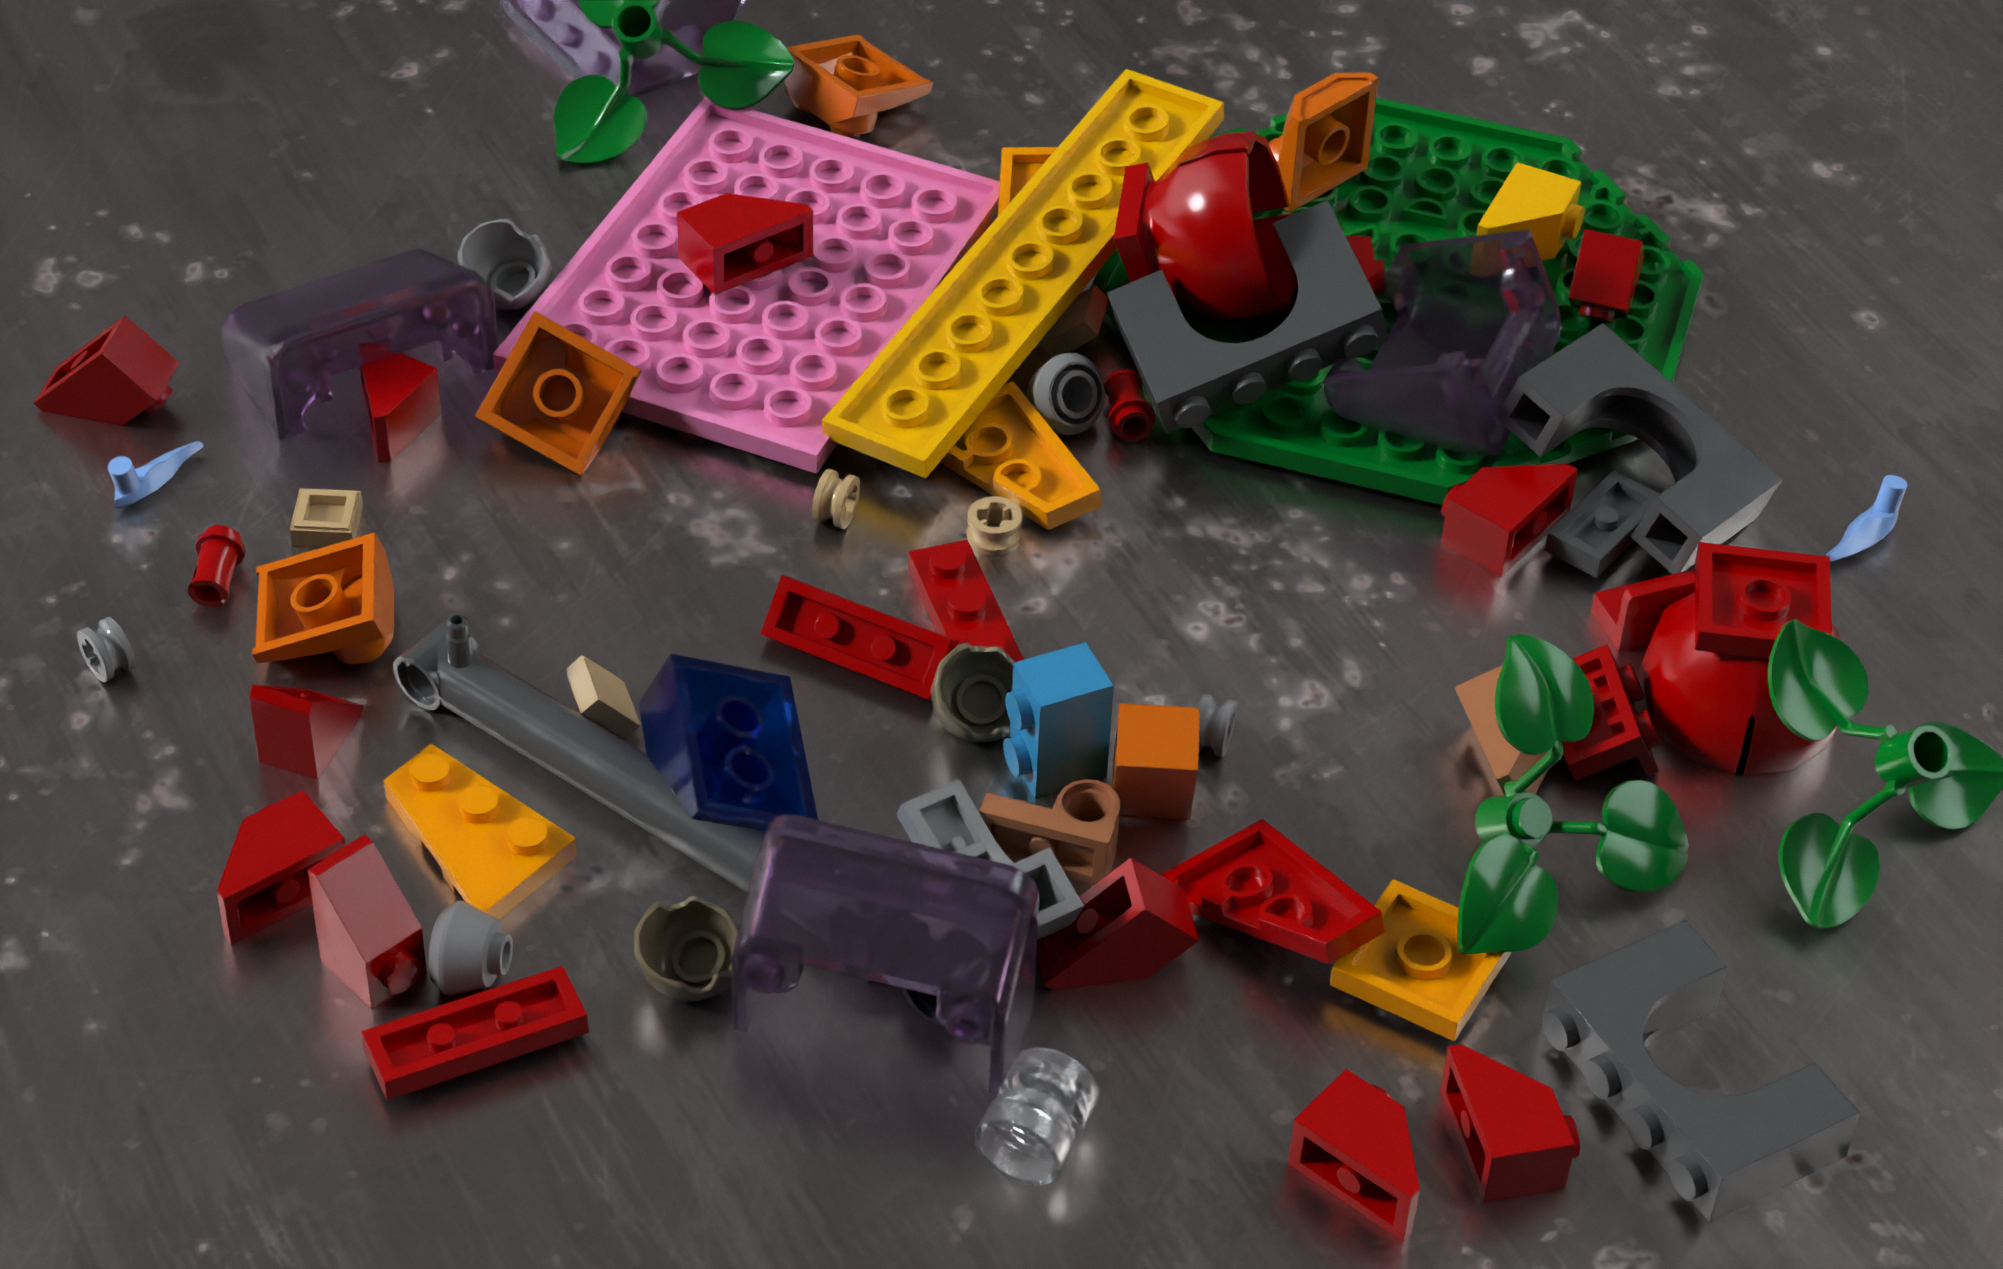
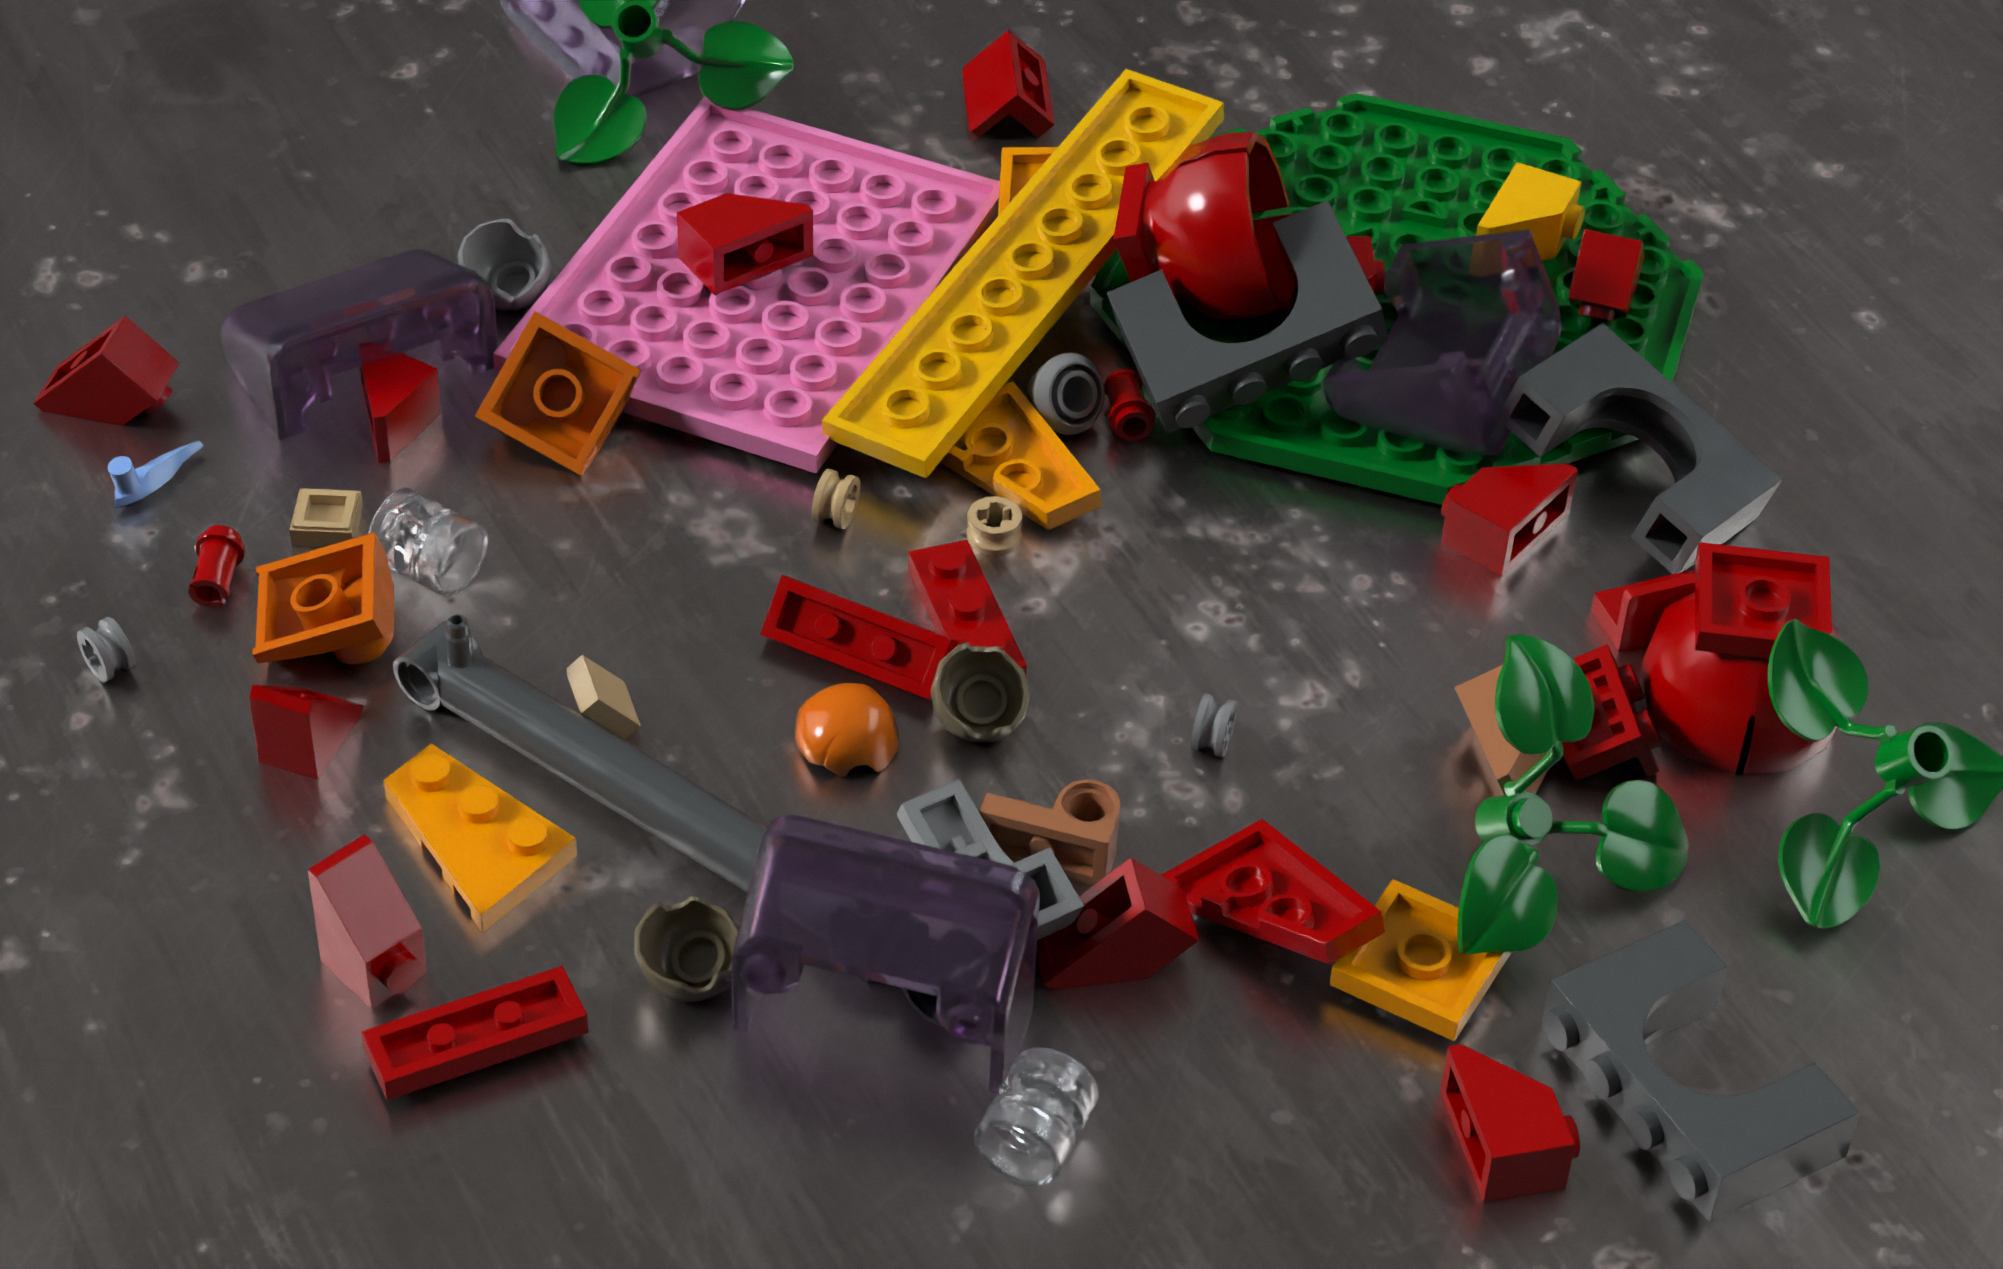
(270, 865): red slope -> none
(429, 542): none -> clear wheel
(467, 949): light grey cone -> none
(727, 742): clear blue slope -> none
(847, 729): none -> orange hair
(850, 83): orange slope -> none
(1006, 81): none -> red panel
(1059, 719): dark azure brick -> none
(1078, 323): tan tile -> none
(1156, 760): orange panel -> none
(1326, 135): orange slope -> none
(1360, 1151): red slope -> none
(1601, 524): dark grey plate -> none
(1875, 522): light blue bar -> none

